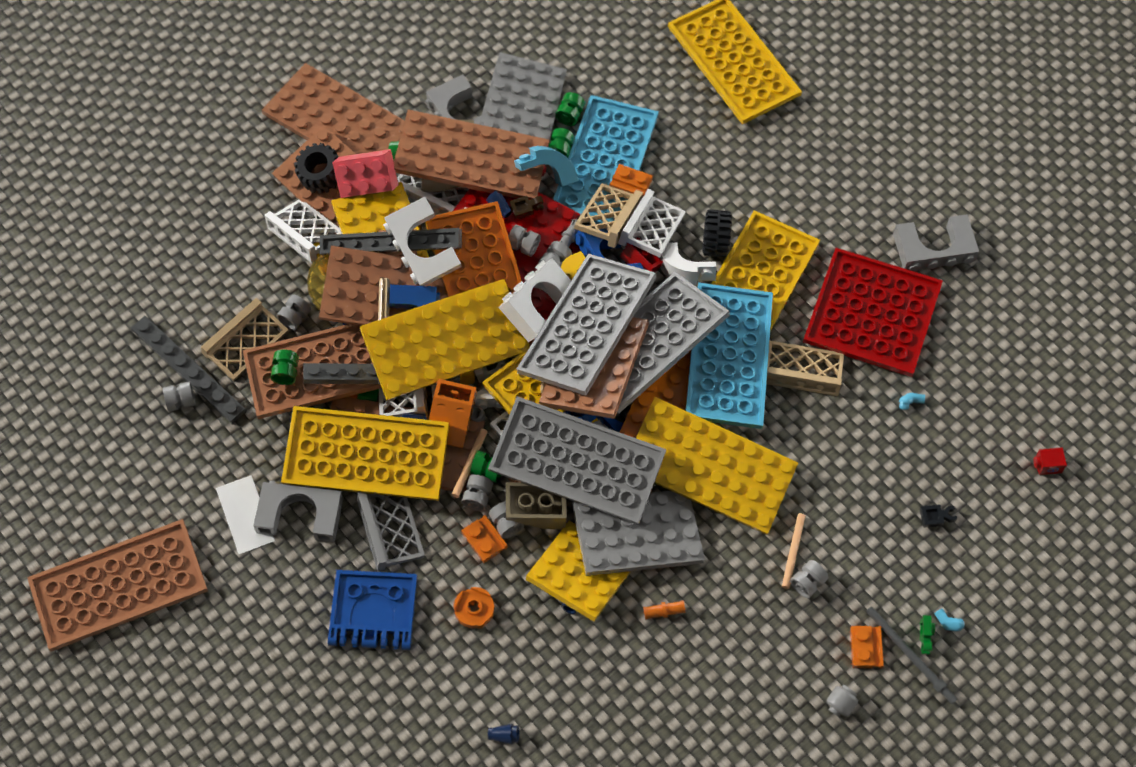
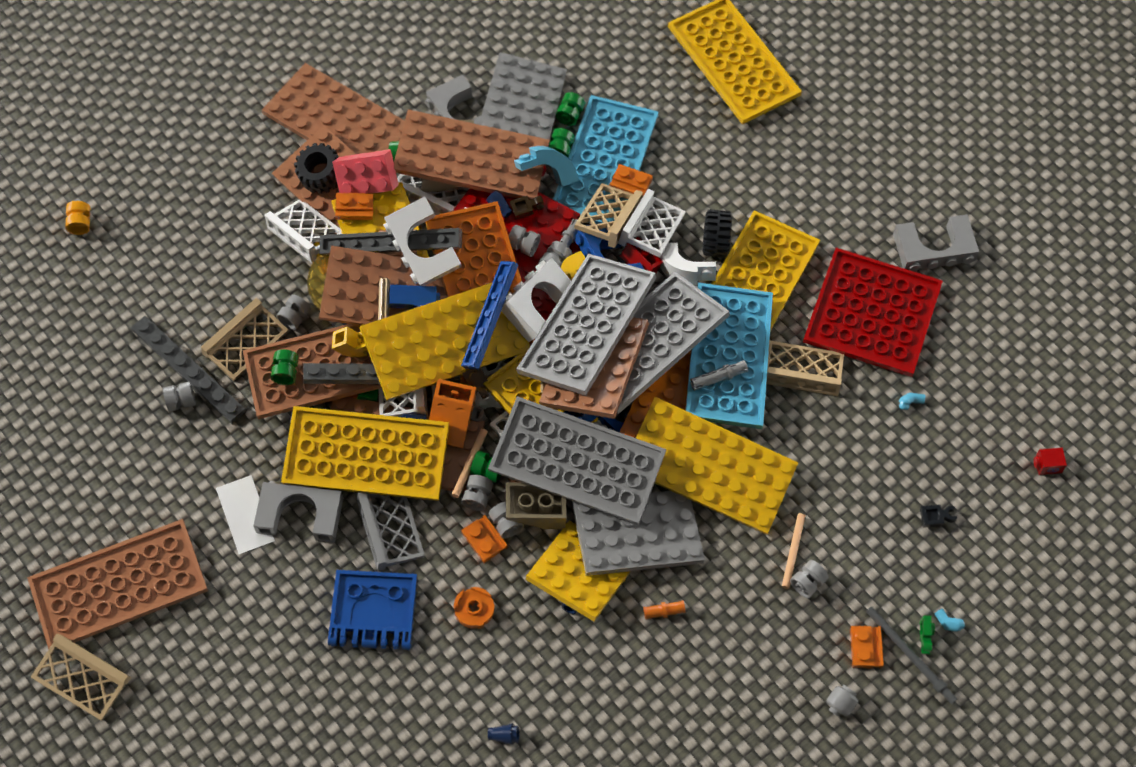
(77, 217): none -> light orange wheel
(90, 660): none -> tan fence
(349, 343): none -> yellow brick
(354, 206): none -> orange plate
(476, 379): none -> dark brown plate
(489, 315): none -> blue tile
(724, 373): none -> light grey pin

